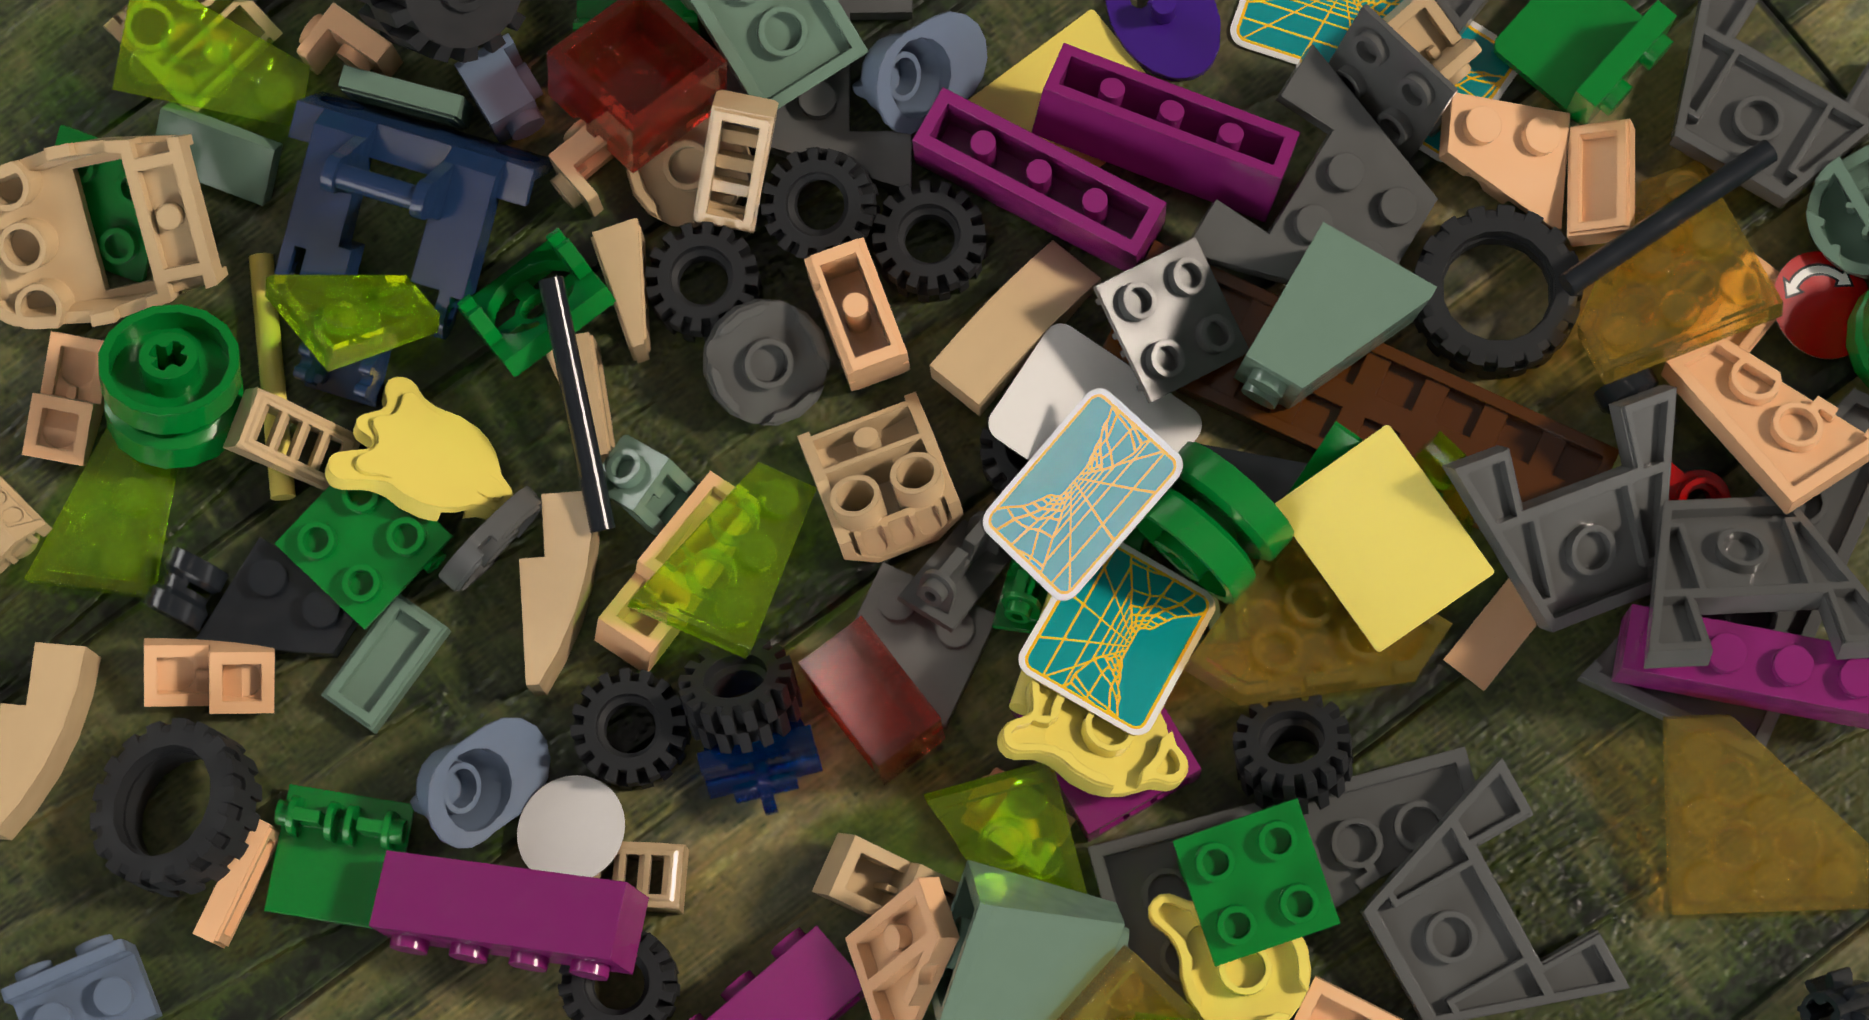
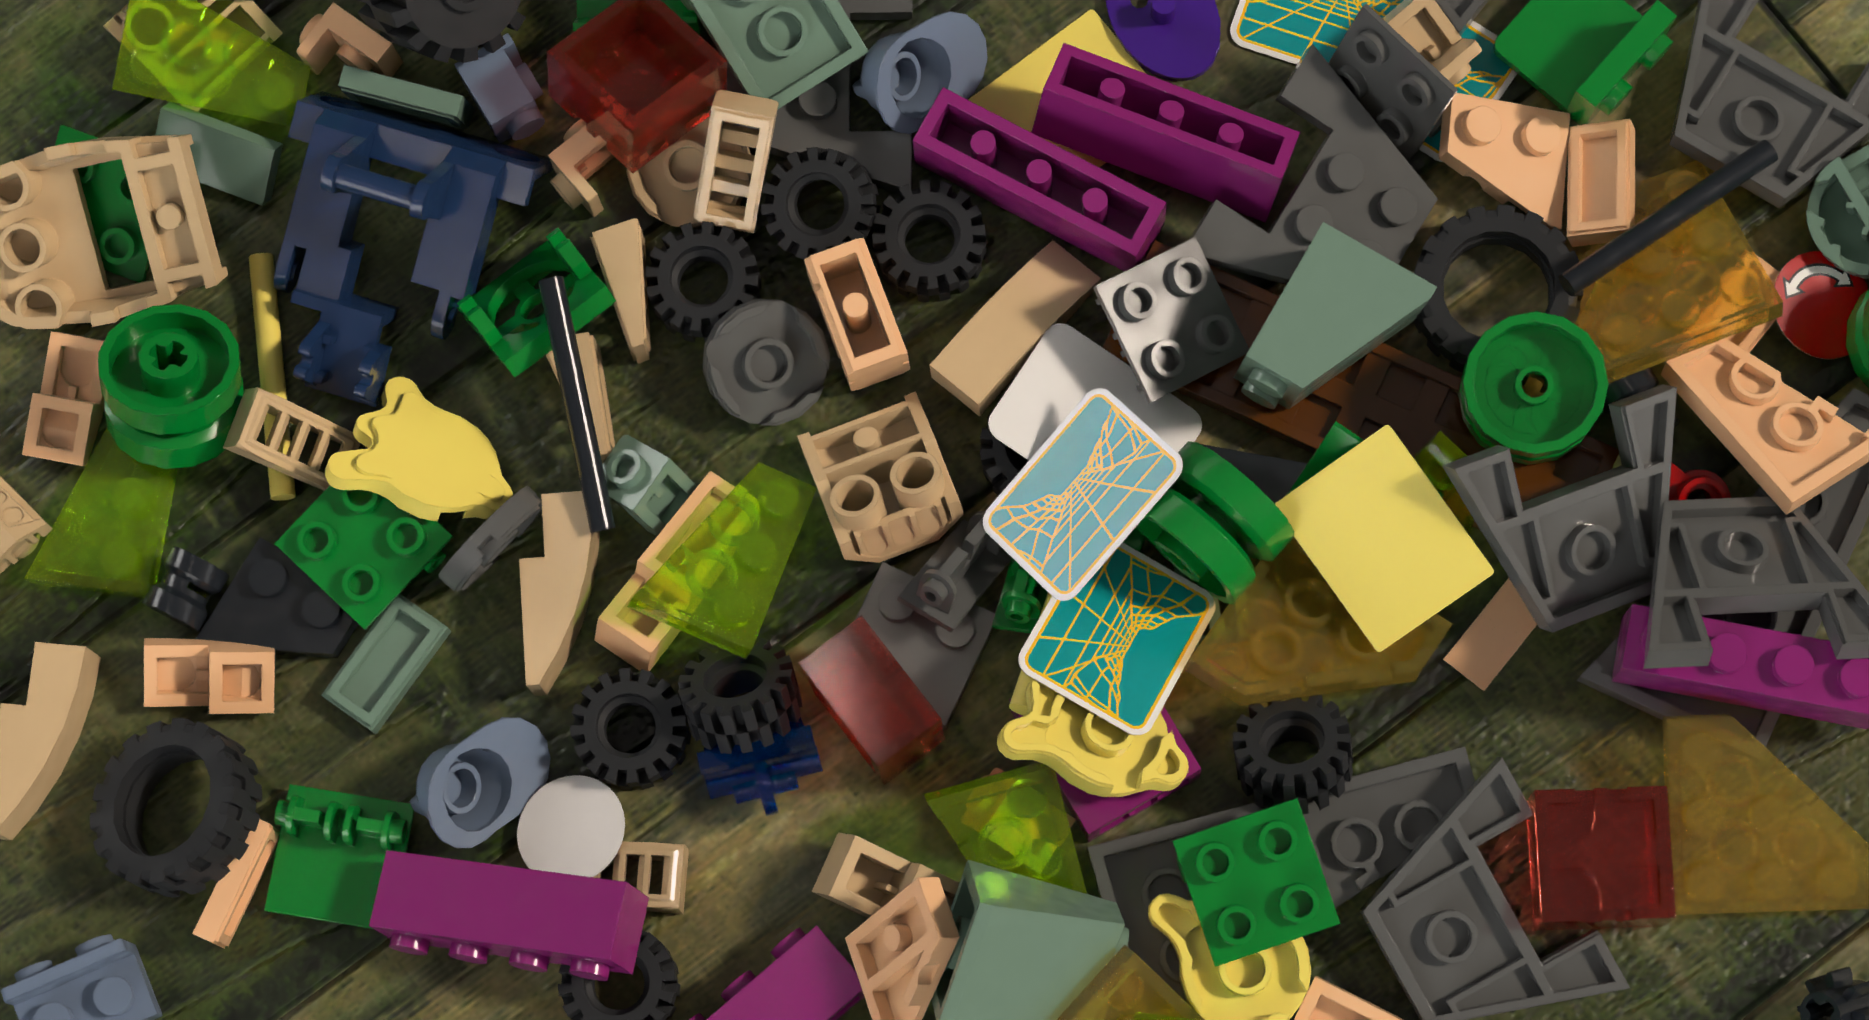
(352, 315): clear neon green wing -> none
(1542, 349): none -> green wheel
(1600, 858): none -> clear red piece

